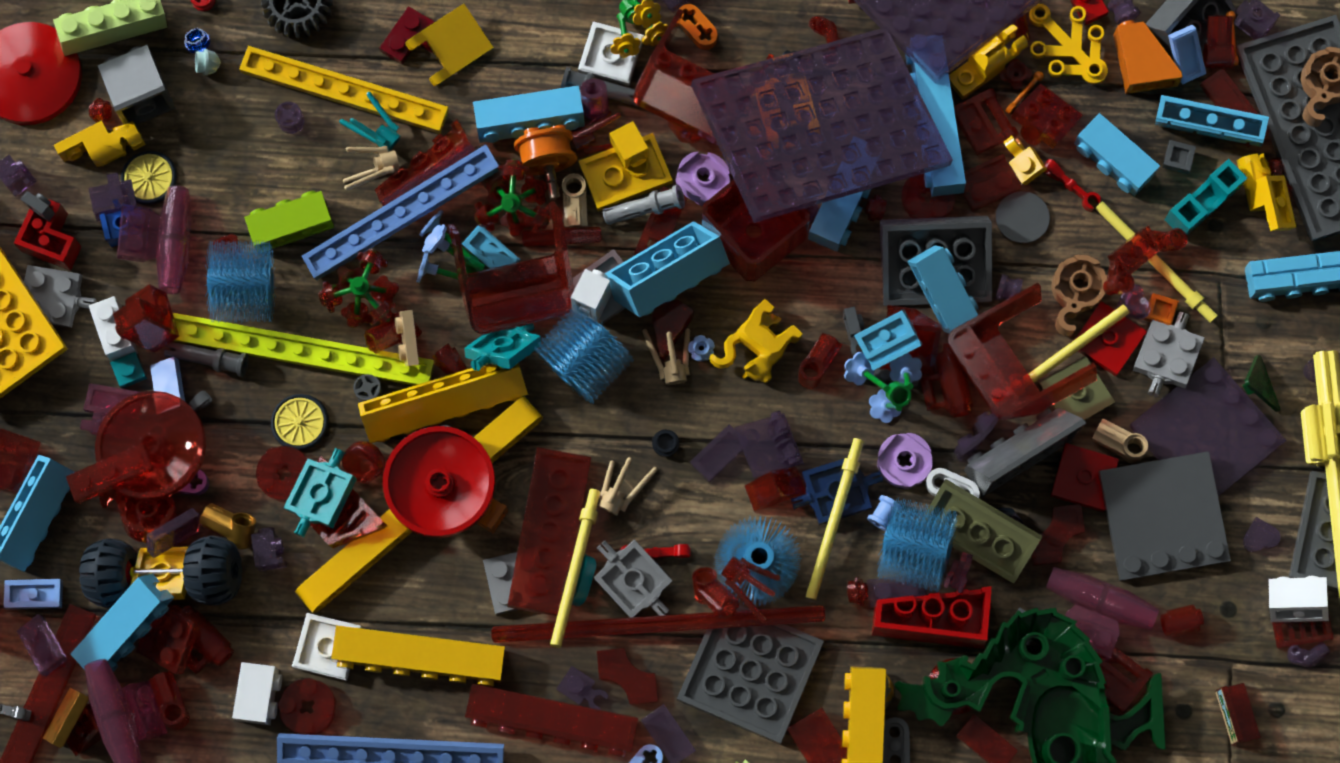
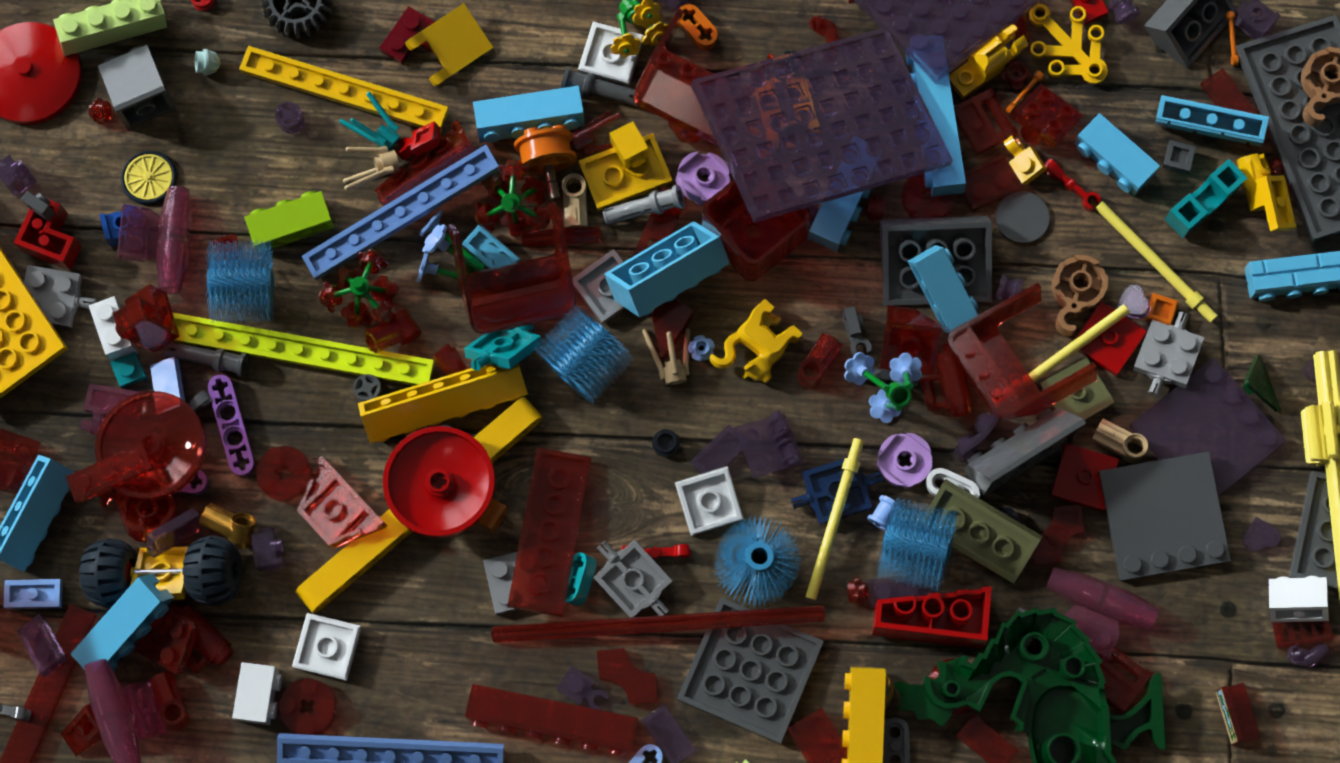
(65, 718): pearl gold tile -> none
(100, 144): yellow plate -> none
(112, 196): clear purple brick -> none
(196, 40): clear blue plate -> none
(235, 424): none -> medium lavender beam
(299, 421): light yellow wheel -> none
(320, 493): teal plate -> none
(363, 461): clear red hair -> none
(405, 326): tan plate -> none
(417, 654): yellow brick -> none
(422, 141): none -> red plate
(588, 518): light yellow bar -> none
(591, 293): white brick -> none
(594, 99): clear pink brick -> none
(612, 499): tan plant -> none
(709, 500): none -> white plate
(712, 593): clear red piece -> none
(737, 572): clear red plant -> none
(774, 488): clear red slope -> none
(888, 339): medium azure plate -> none
(958, 572): clear pink plate -> none
(1135, 253): clear red plate -> none
(1143, 59): orange slope -> none
(1181, 621): clear red brick -> none
(1187, 53): light blue tile -> none
(1219, 49): clear red piece -> none

